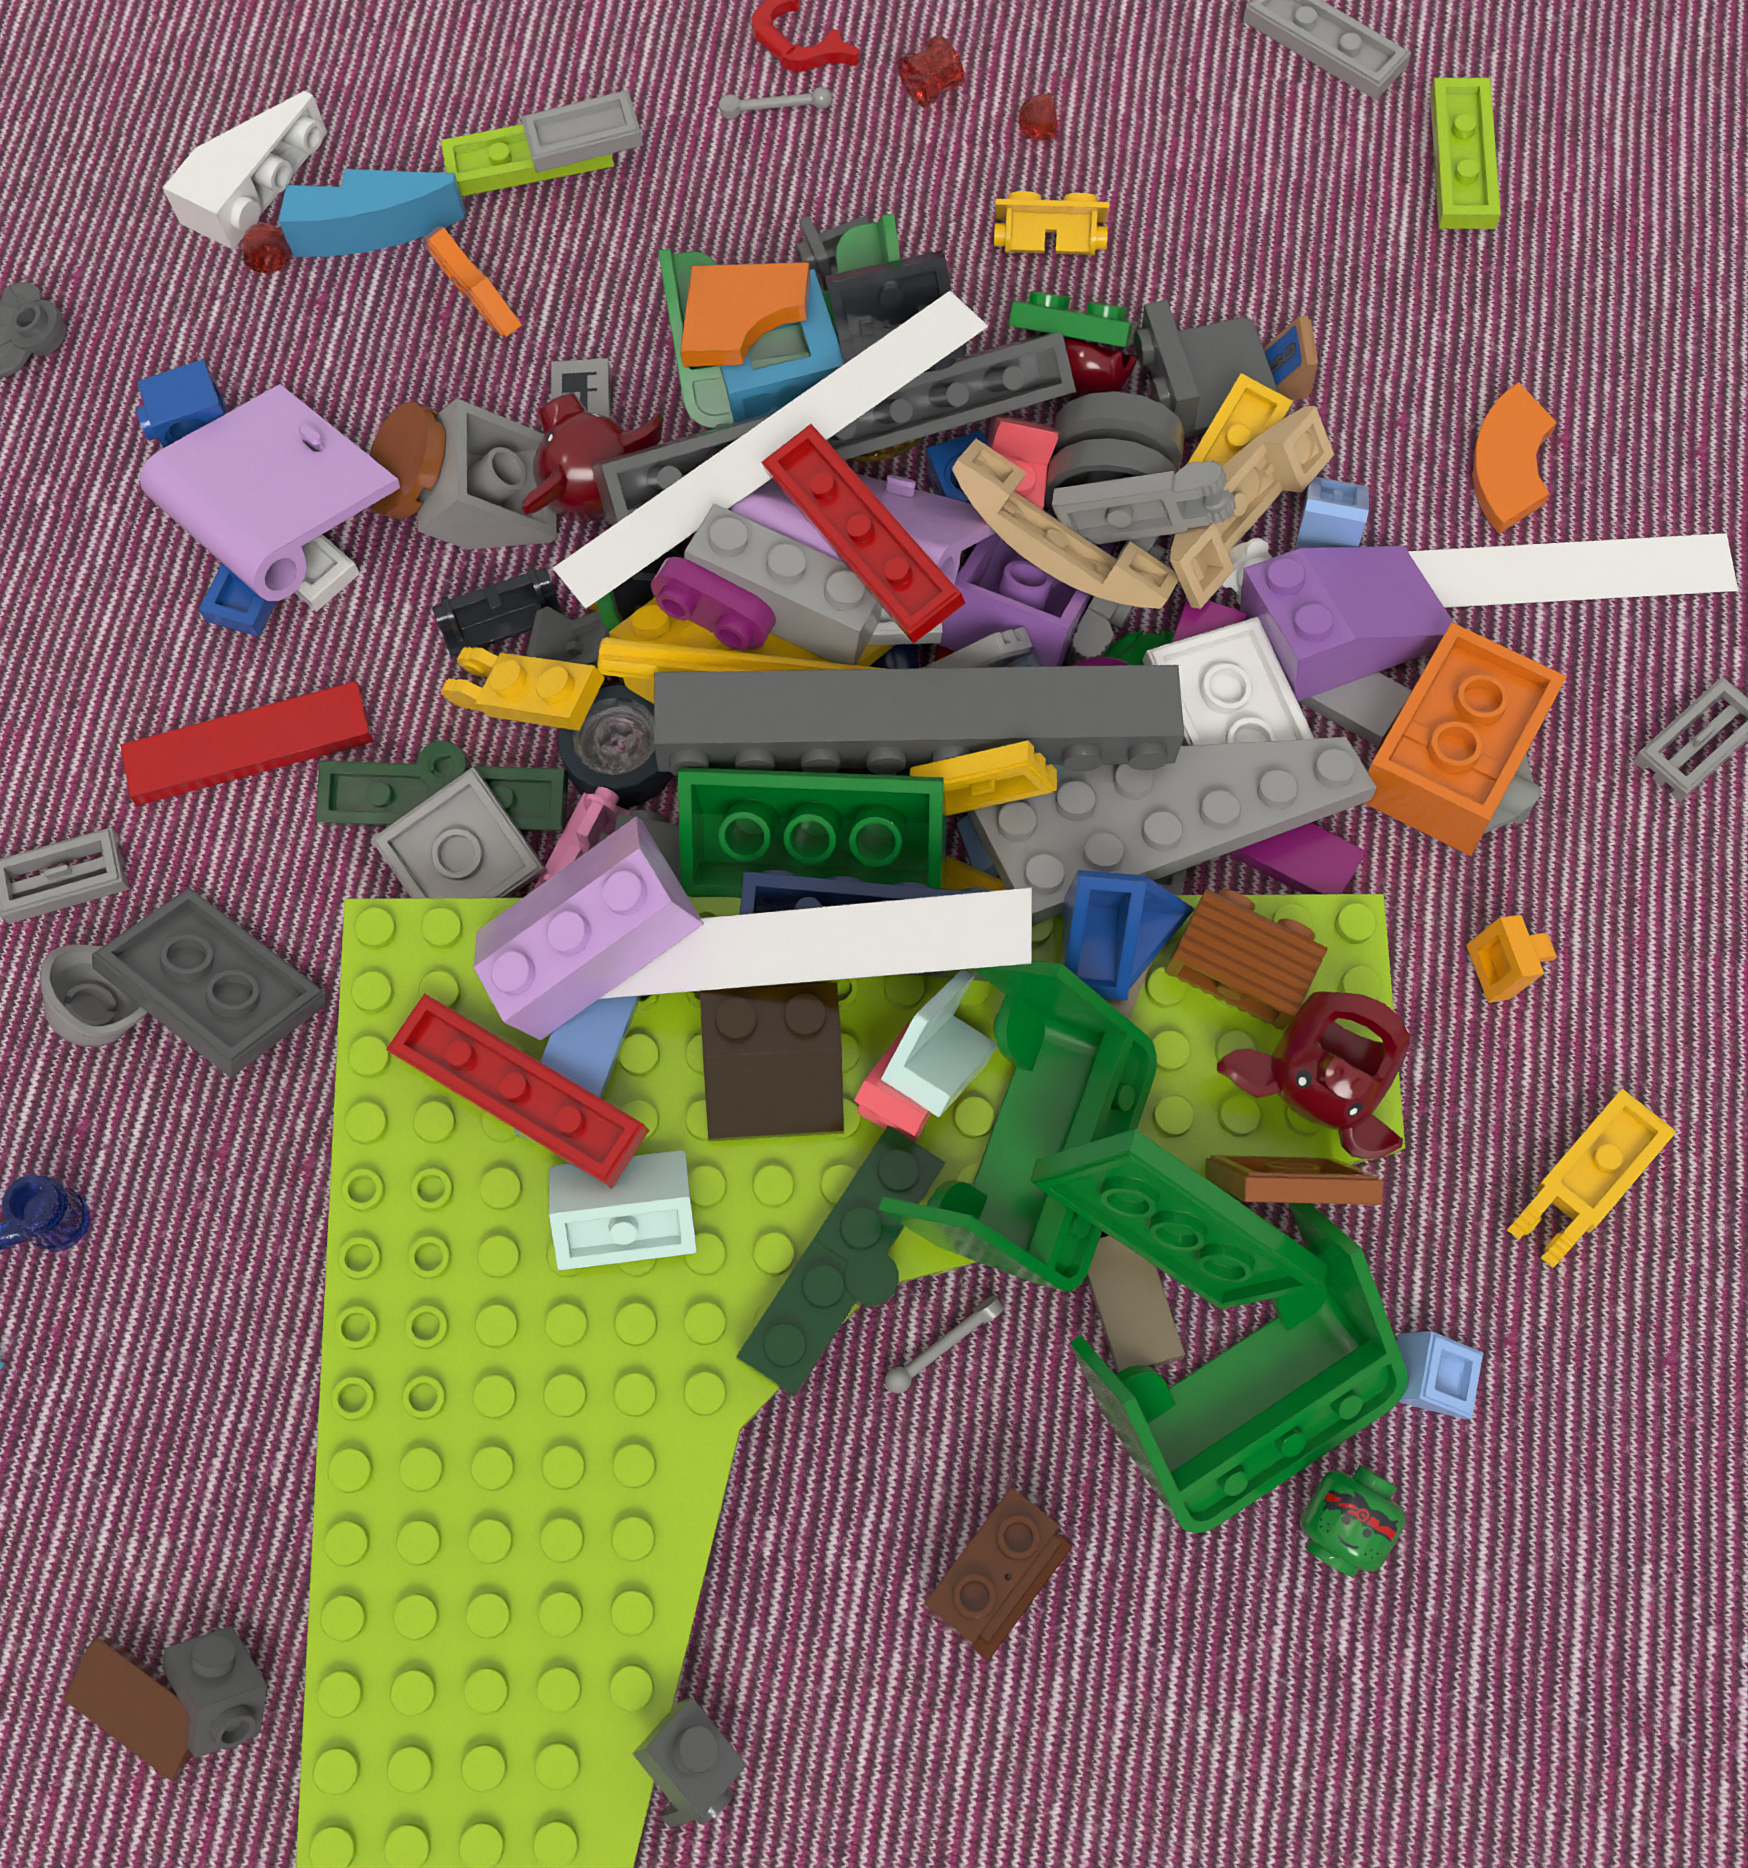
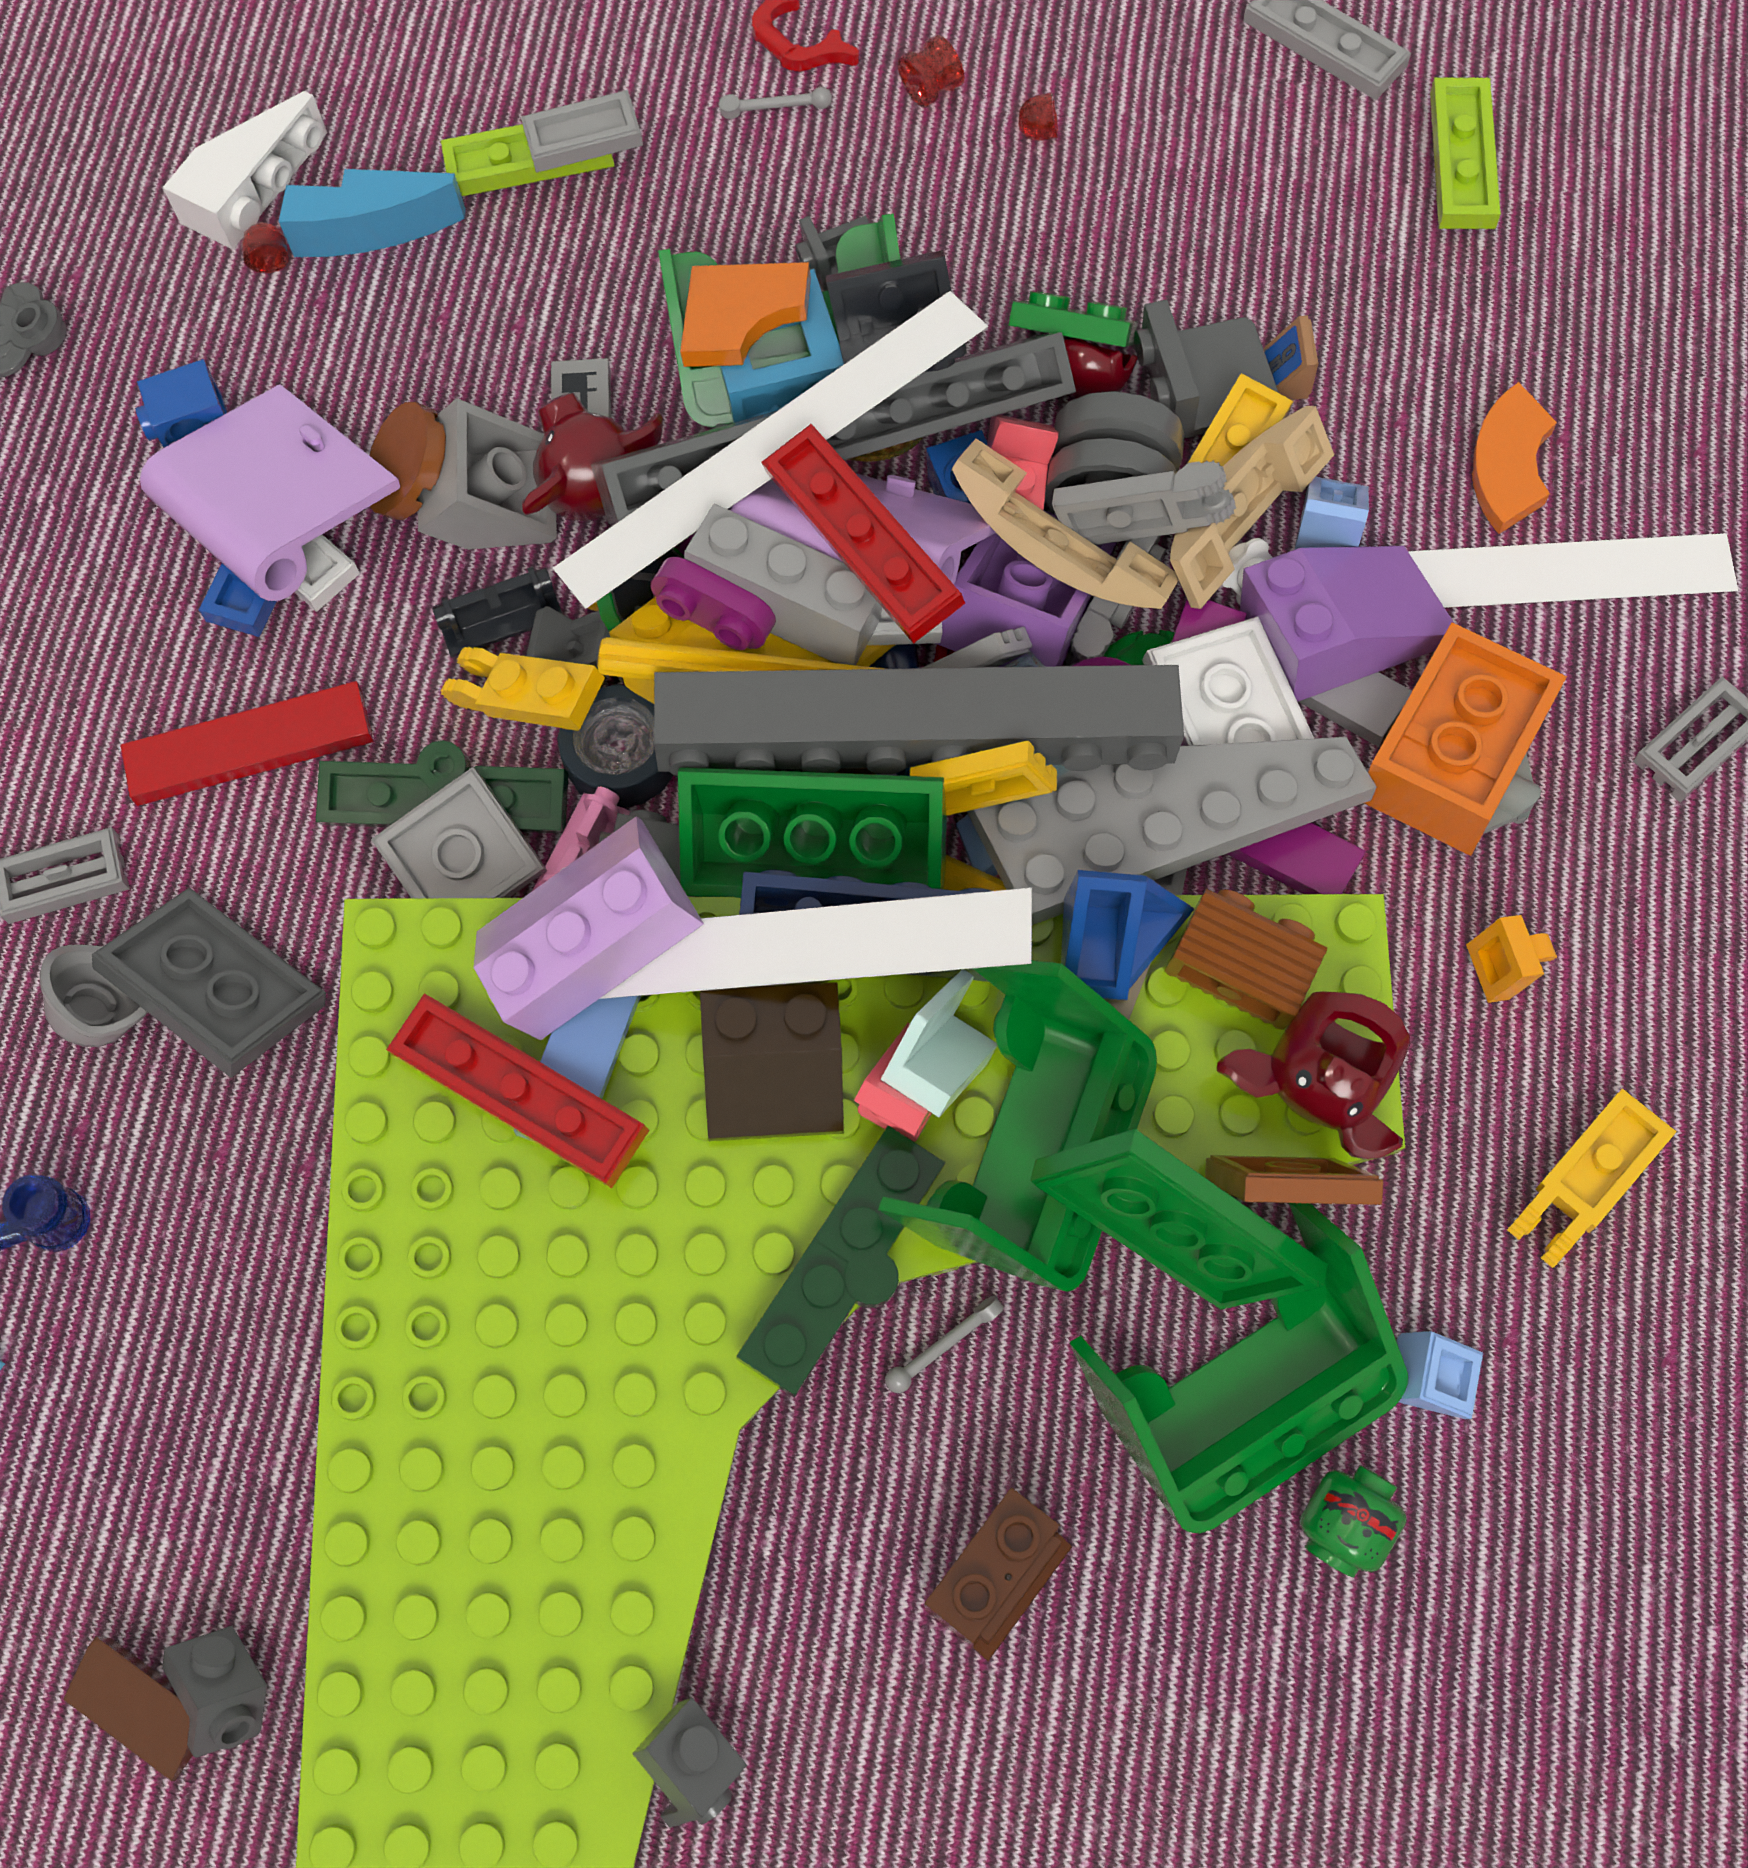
(471, 281): orange tile -> none
(634, 1221): light aqua panel -> none
(1070, 219): yellow hinge -> none
(1132, 1307): dark tan tile -> none

